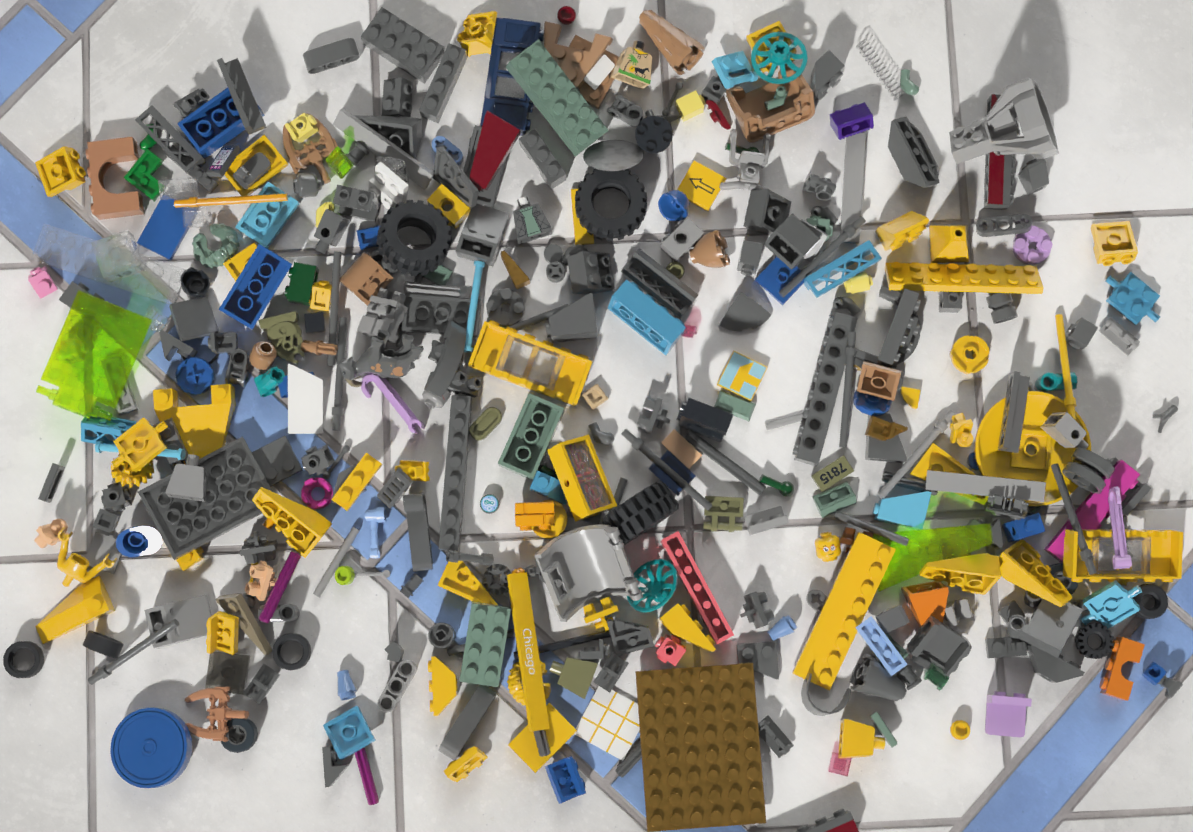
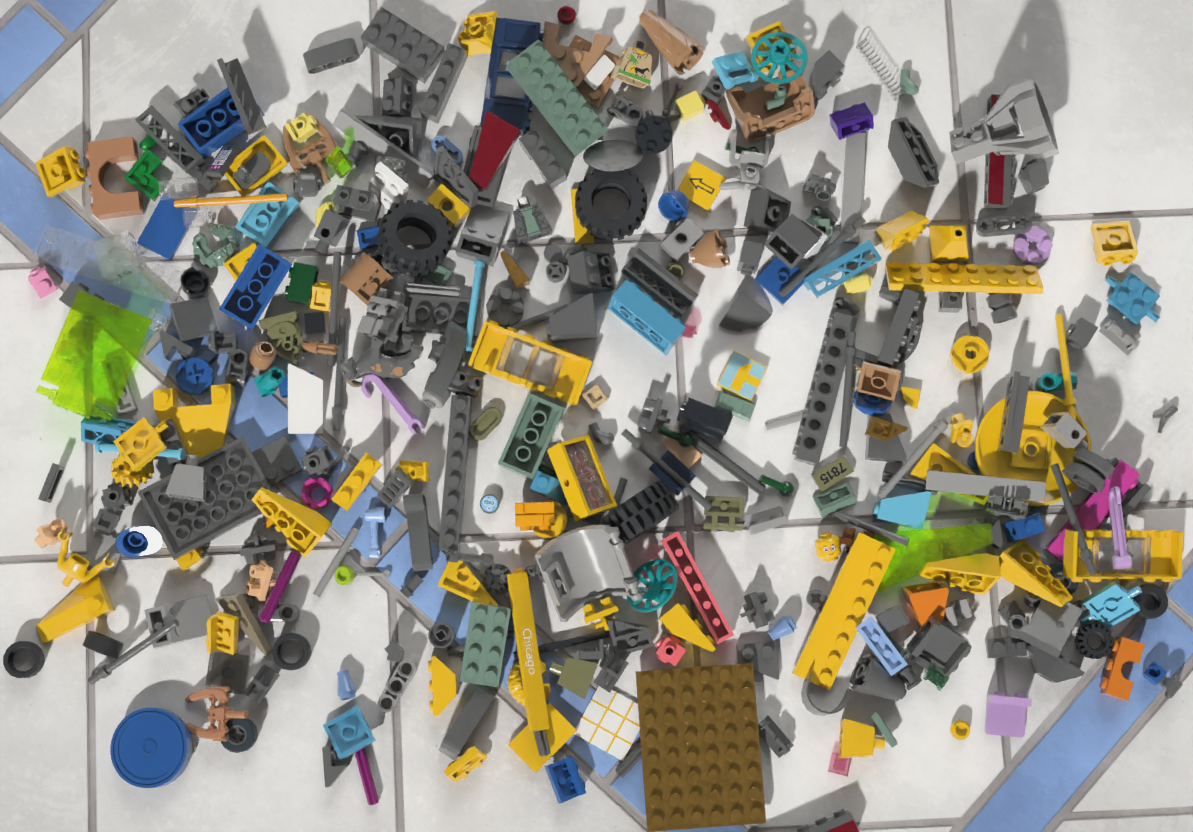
(685, 439): none -> dark green bar

